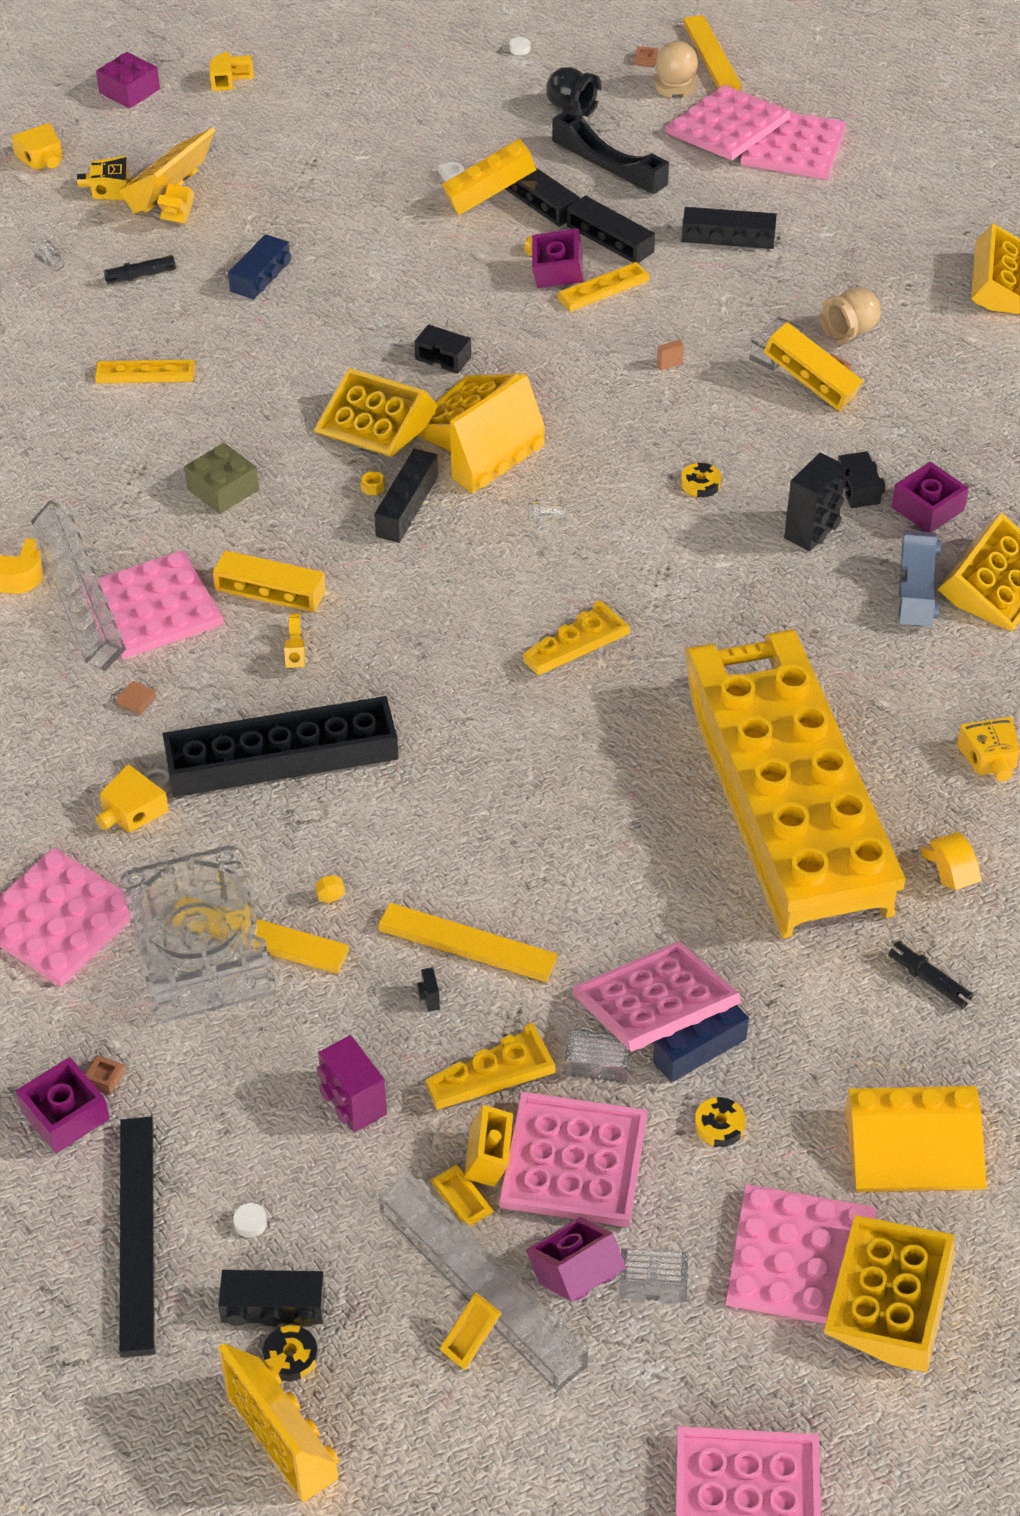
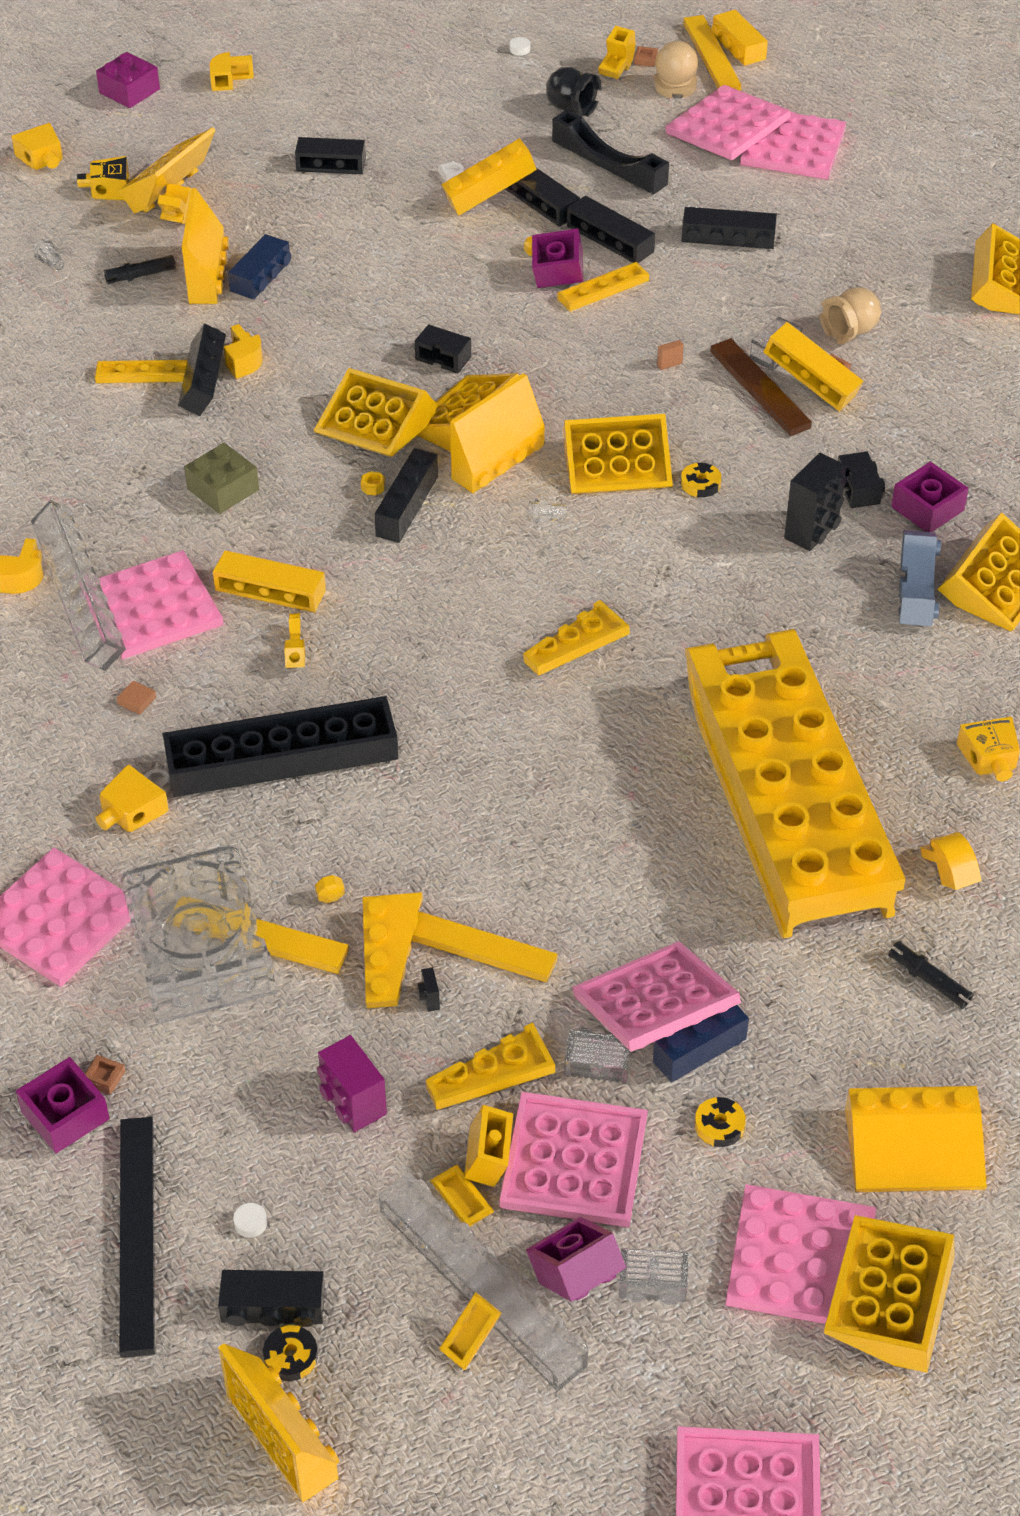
(202, 369): none -> black brick
(203, 252): none -> yellow slope
(244, 353): none -> yellow brick
(330, 155): none -> black brick
(388, 935): none -> yellow wing
(617, 453): none -> yellow slope
(620, 52): none -> yellow brick
(739, 37): none -> yellow brick
(761, 387): none -> reddish brown tile

